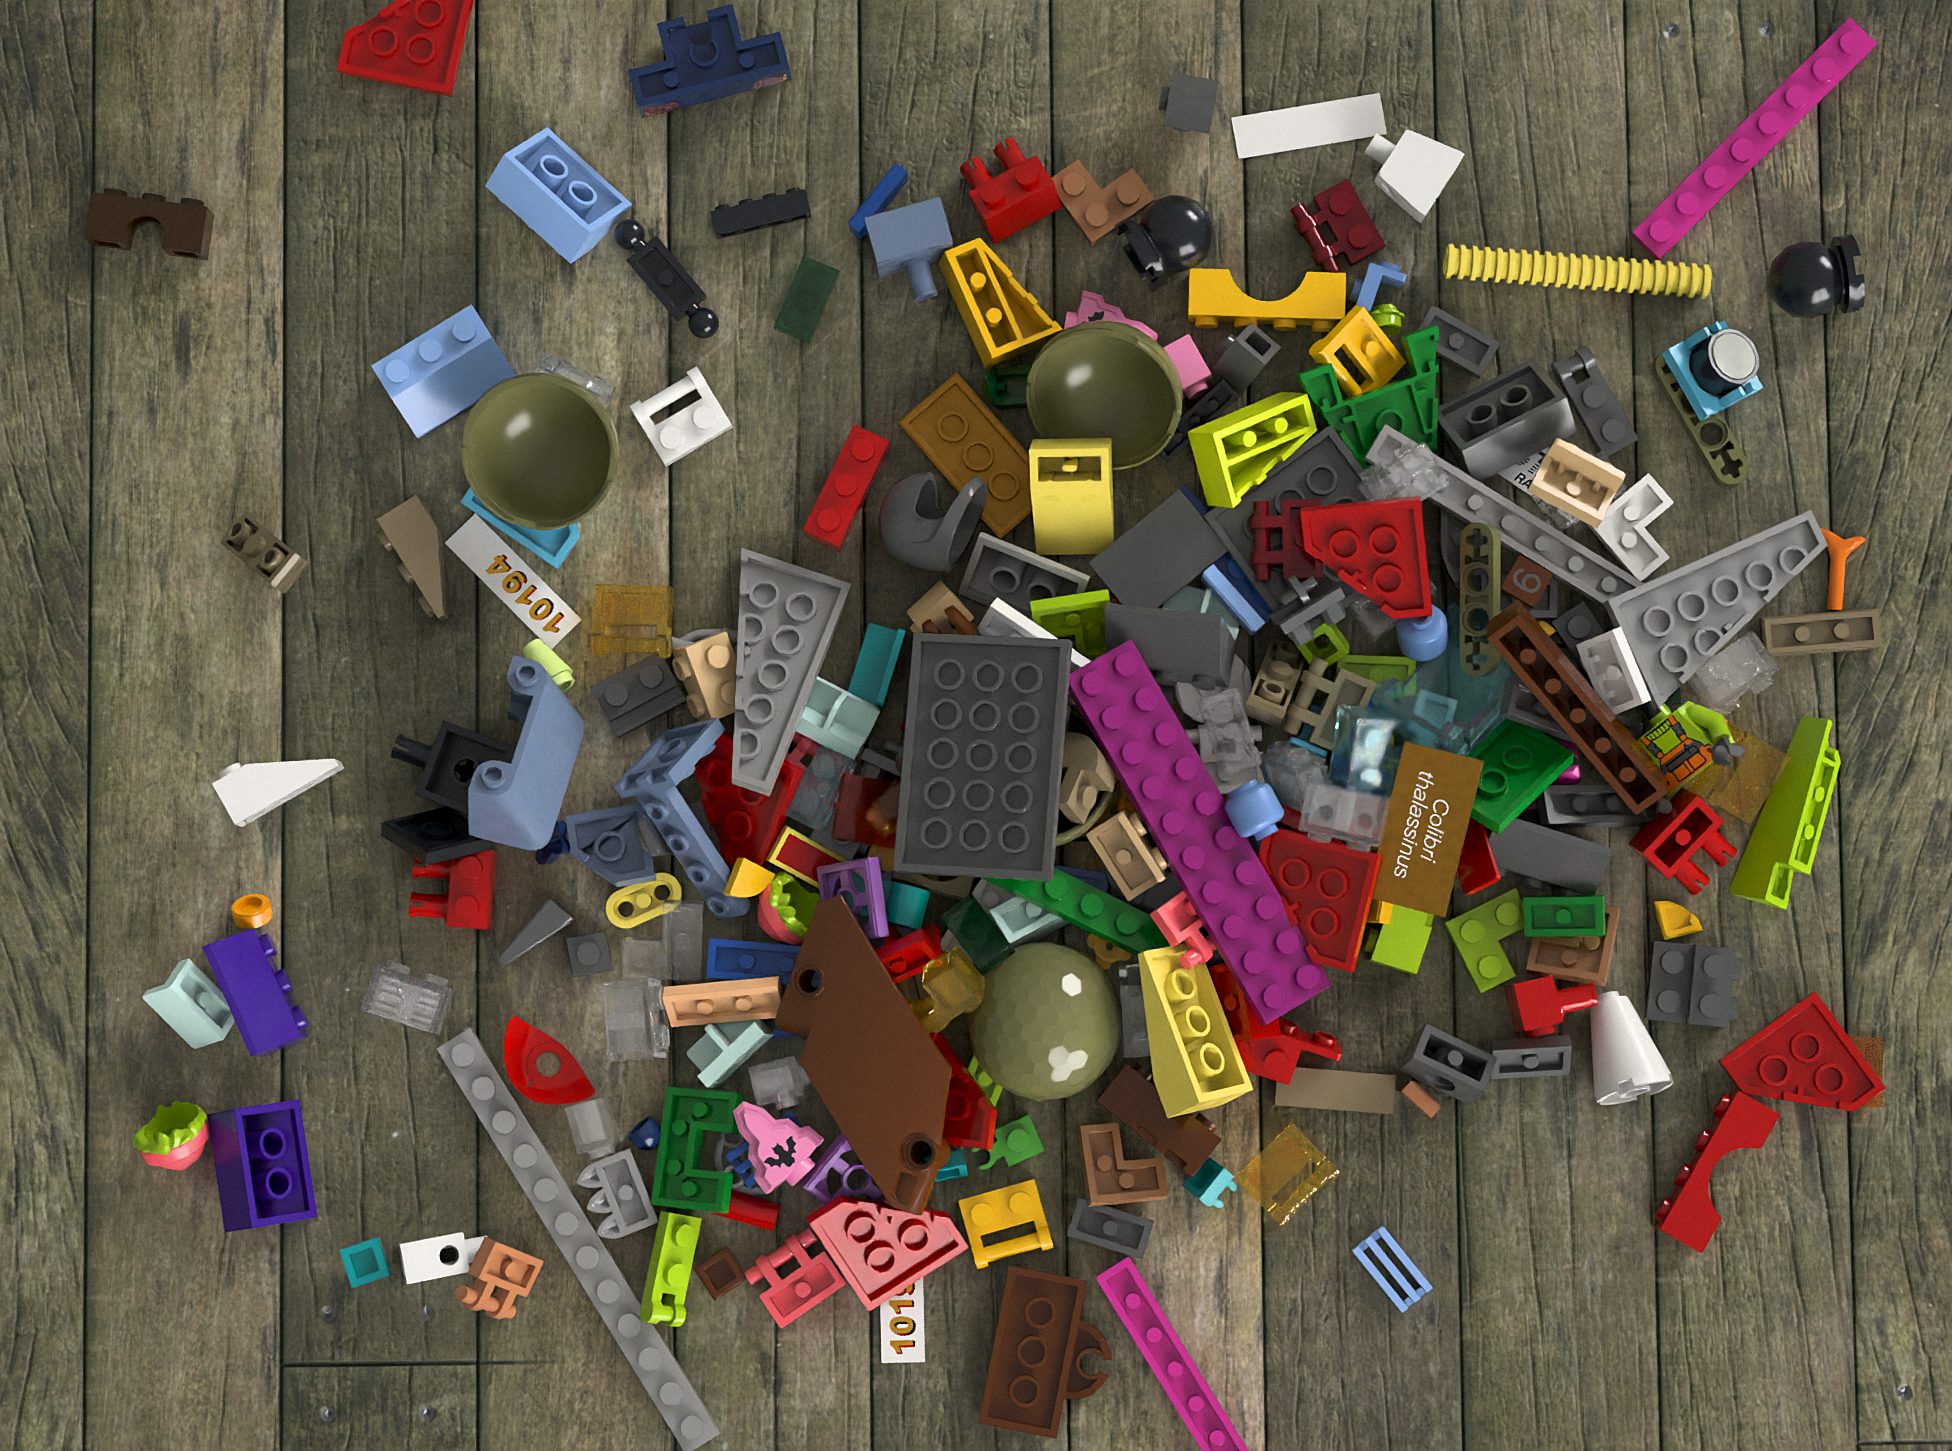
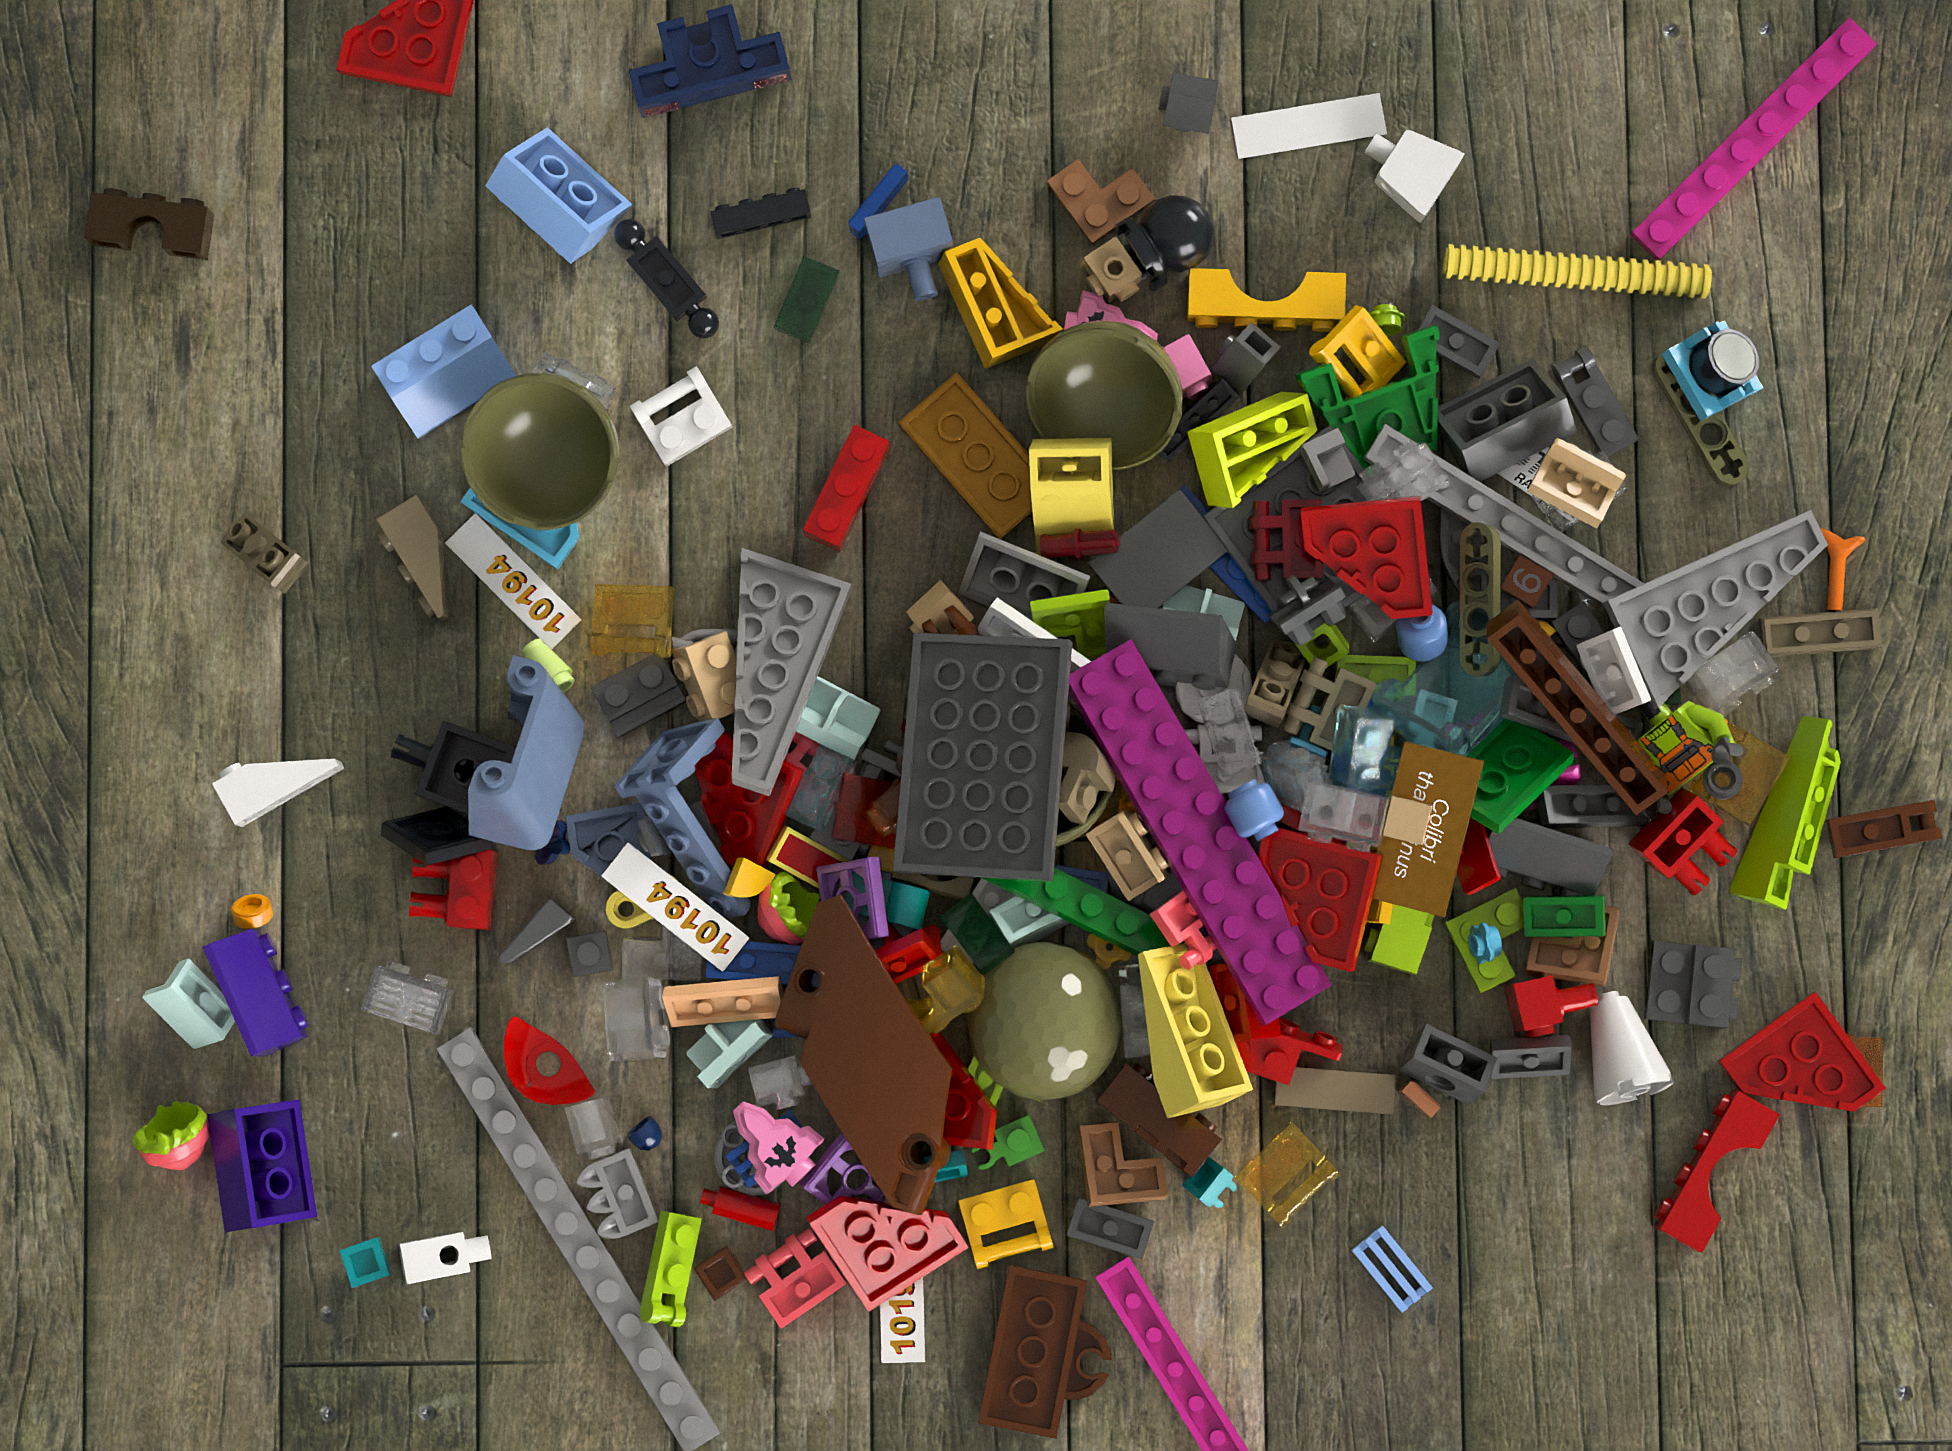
(499, 1266): nougat plate -> none
(675, 907): none -> white sticker
(677, 1176): green plate -> none
(877, 664): teal panel -> none
(923, 533): dark grey piece -> none
(1006, 386): dark green plate -> none
(1012, 198): red brick -> none
(1079, 544): none -> dark red axle
(1112, 271): none -> tan brick
(1232, 600): light blue tile -> none
(1327, 460): none -> light grey panel
(1347, 222): dark red plate -> none
(1365, 290): medium blue bracket -> none
(1407, 820): none -> tan tile
(1484, 942): none -> medium azure plate
(1625, 531): white plate -> none
(1675, 920): yellow tile -> none
(1722, 793): none -> dark grey plate
(1814, 278): black tile -> none
(1882, 829): none -> reddish brown plate

